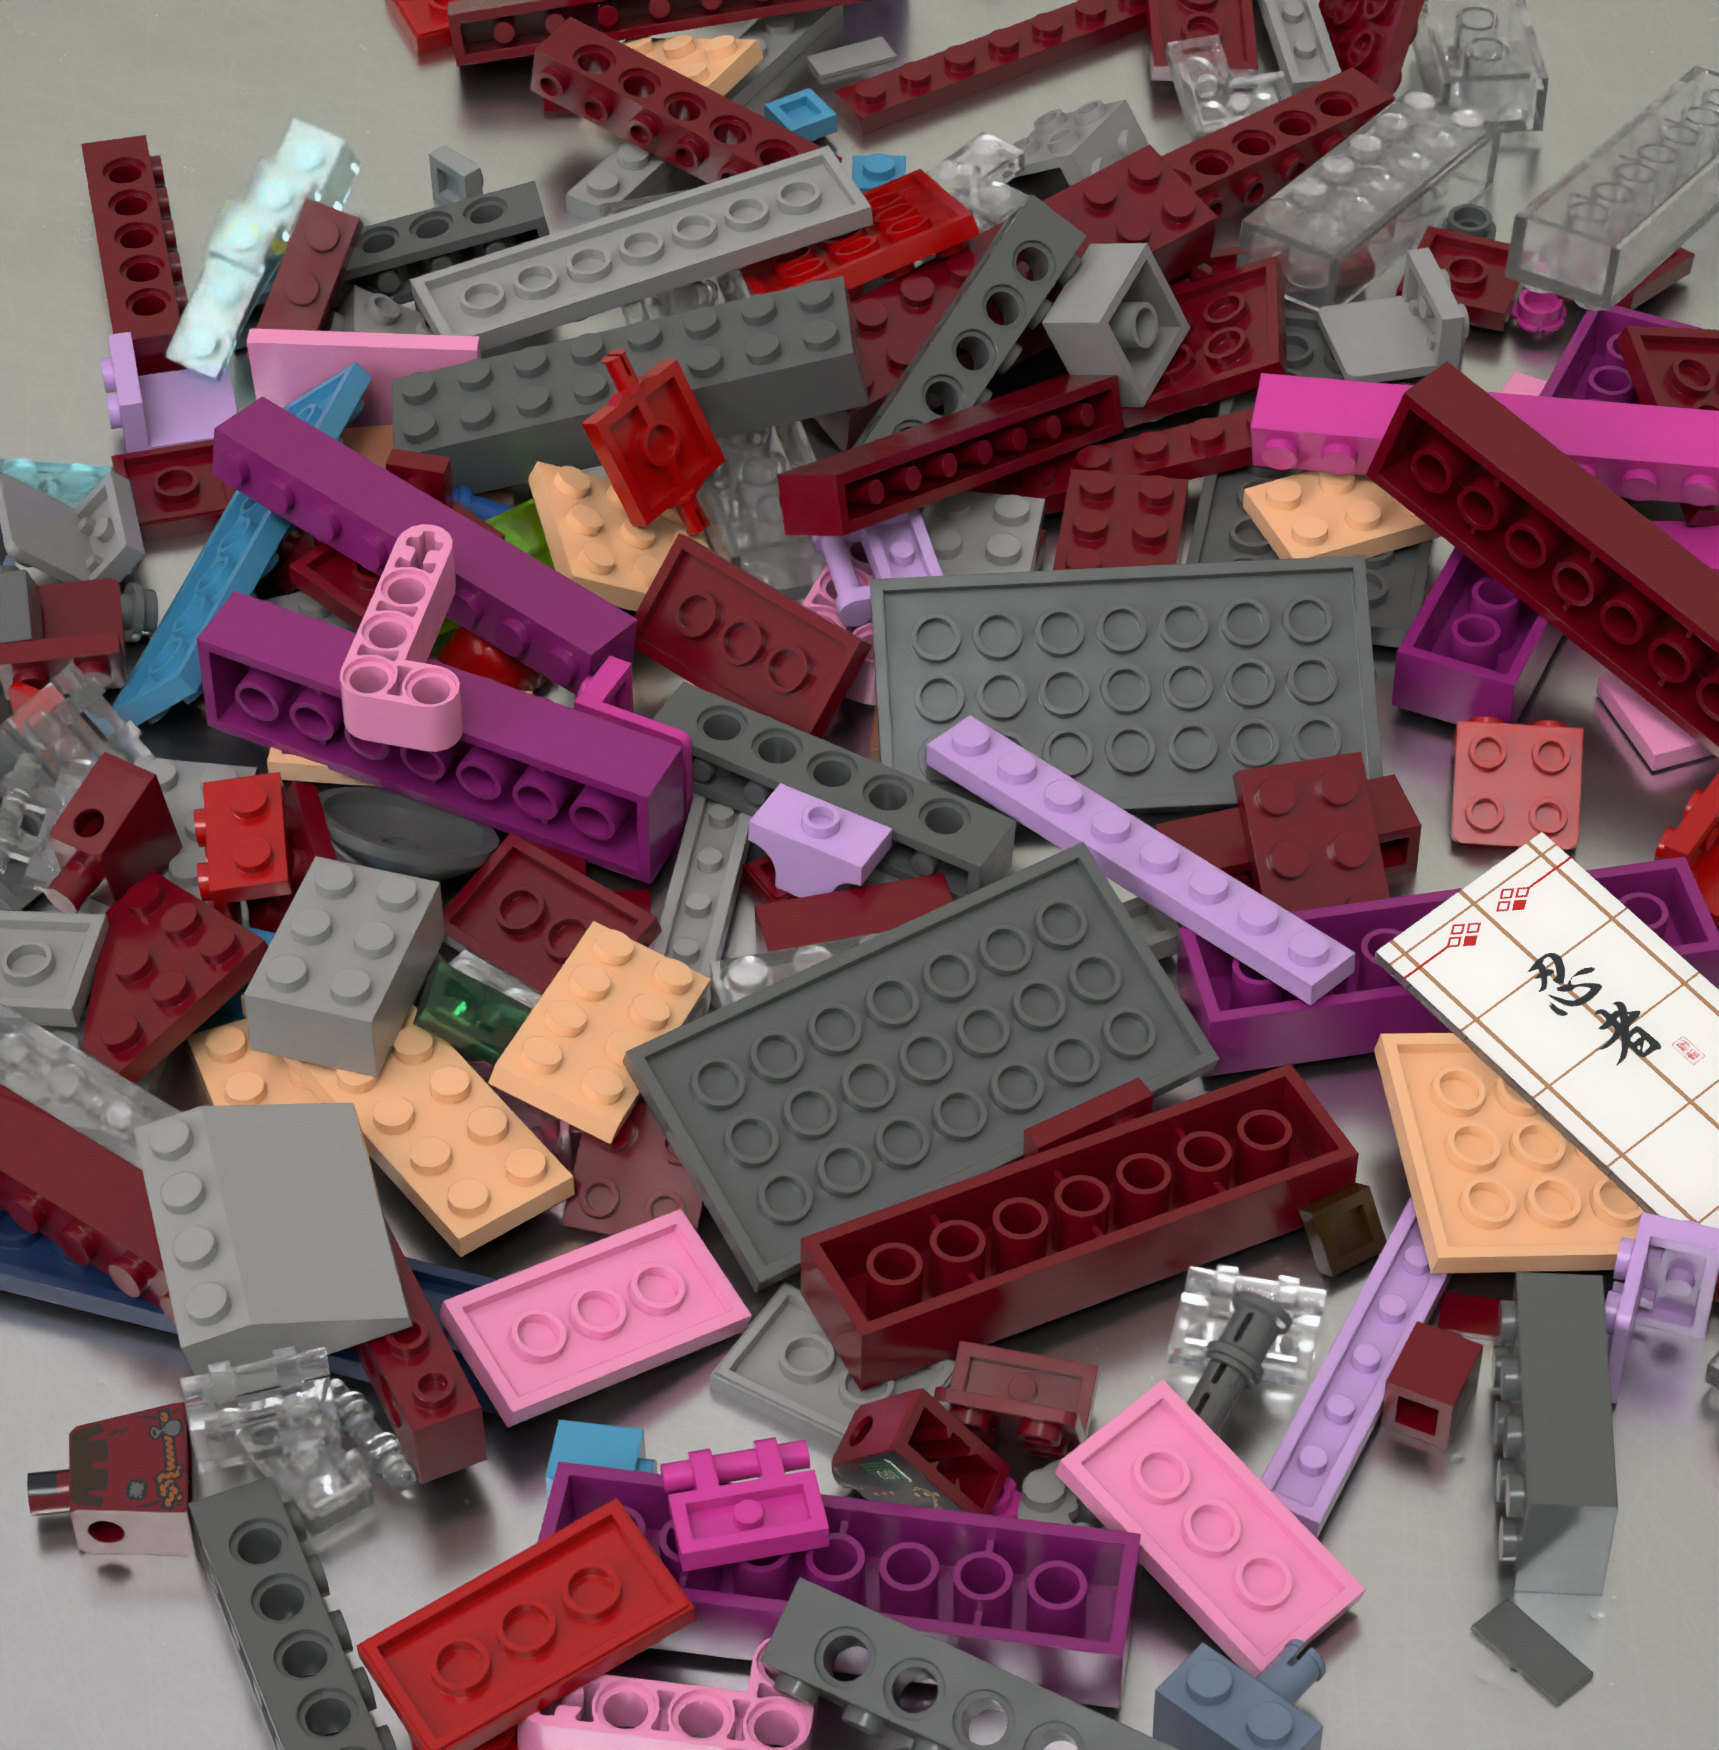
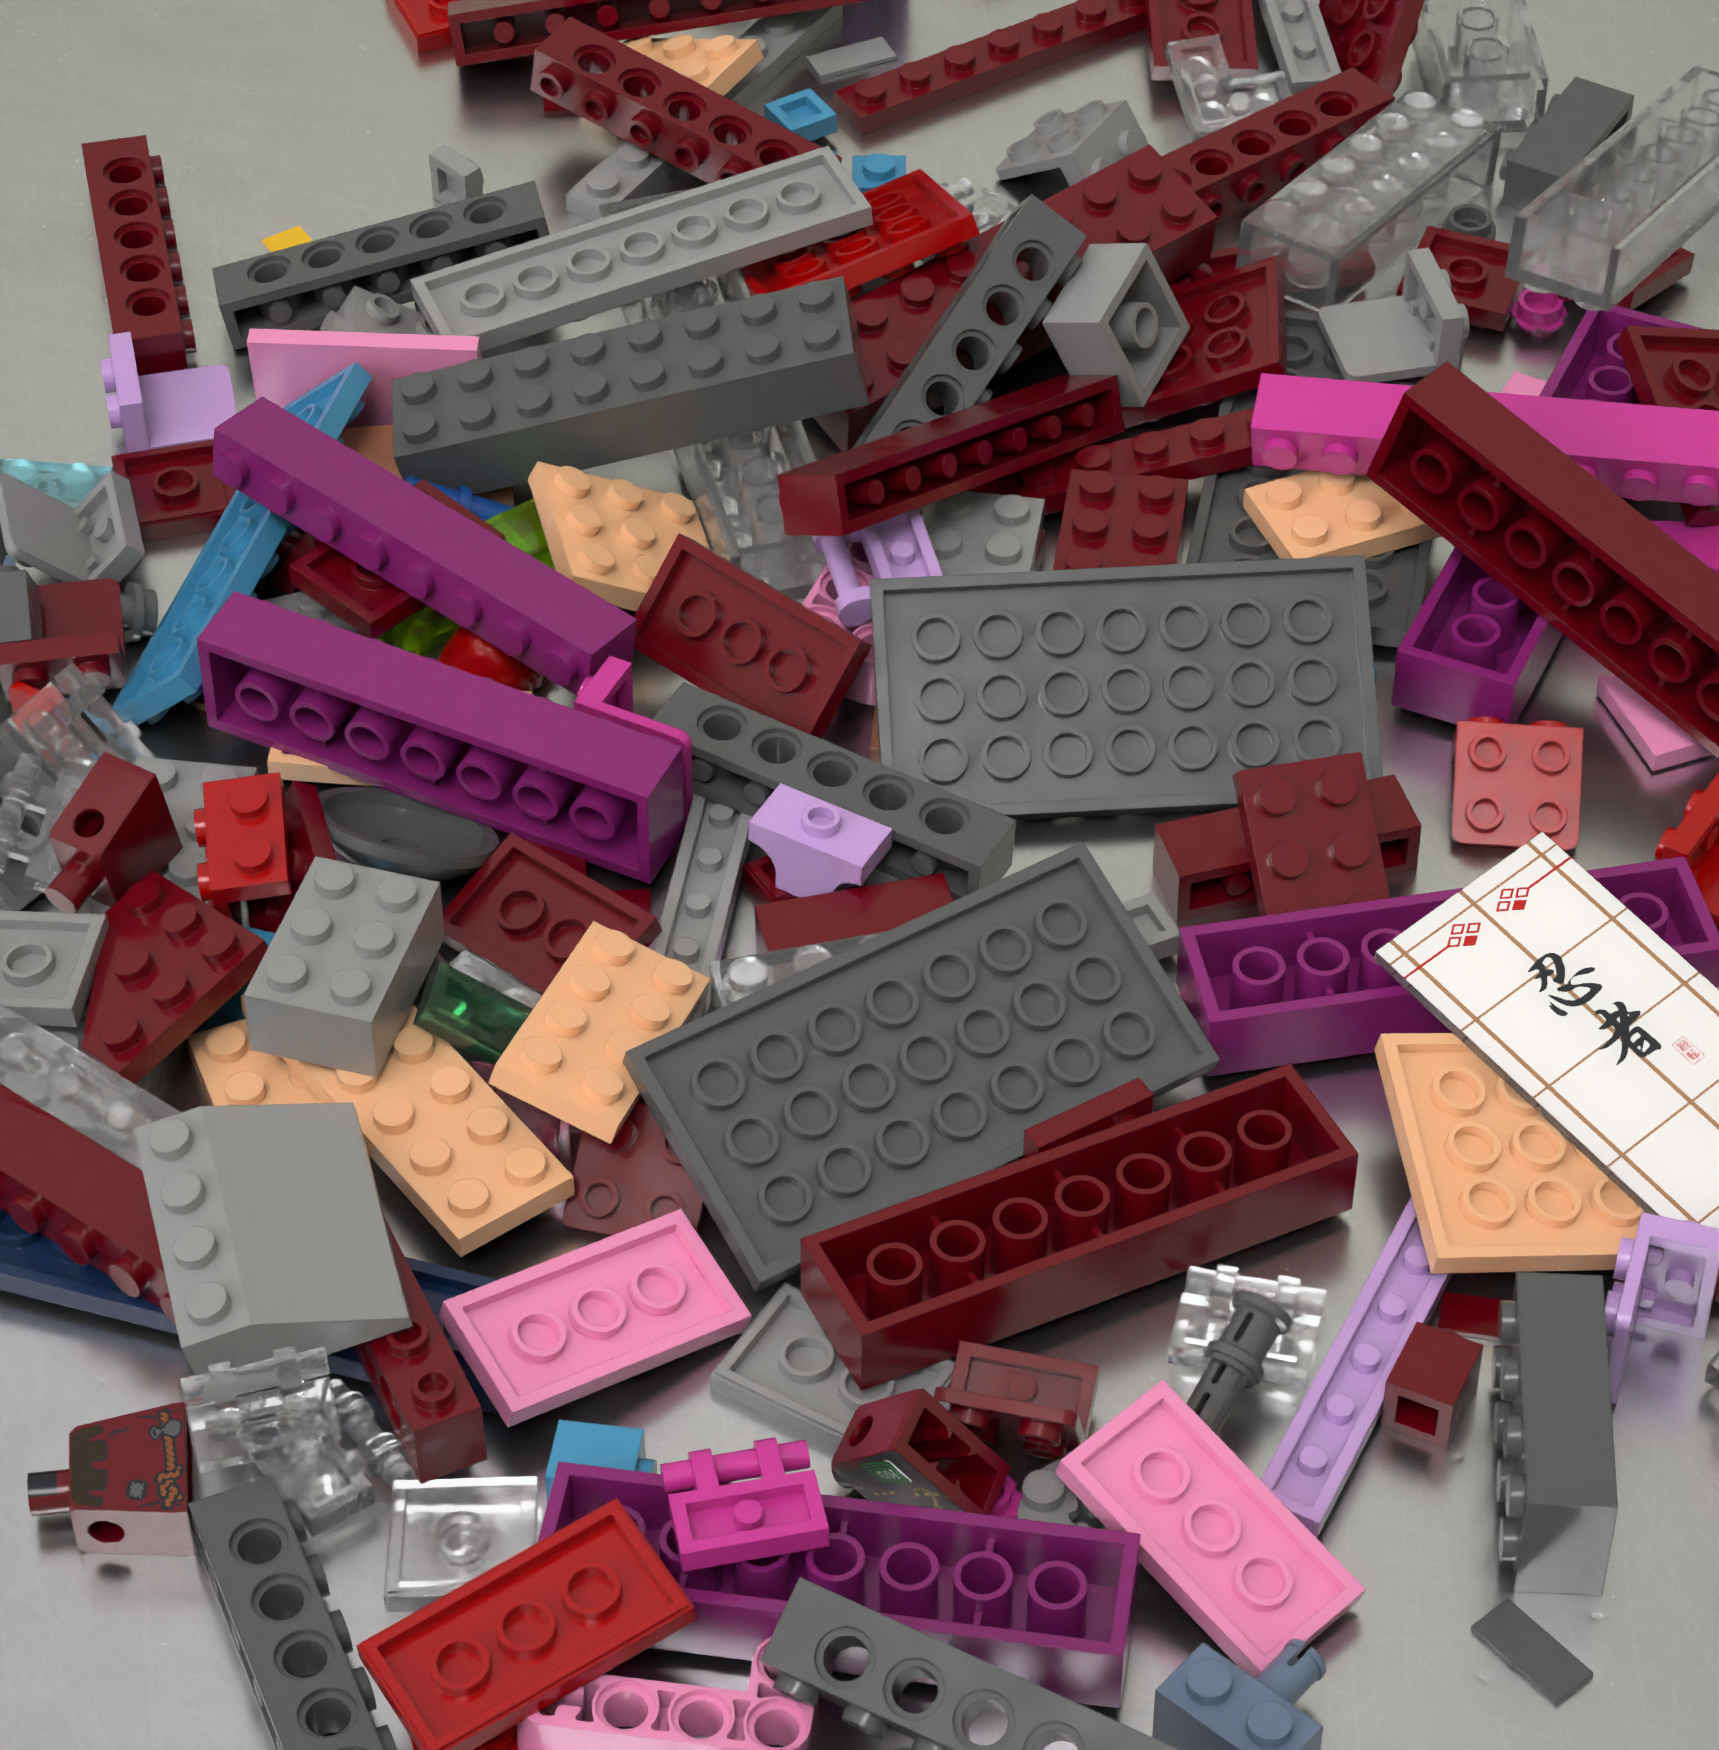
(253, 241): clear light blue arch -> none
(311, 269): dark red brick -> none
(385, 678): bright pink beam -> none
(424, 471): dark red plate -> none
(454, 1533): none -> clear plate
(654, 442): red plate -> none
(978, 178): clear plate -> none
(1143, 860): lavender plate -> none
(1343, 1229): dark brown plate -> none
(1564, 136): none -> dark grey brick

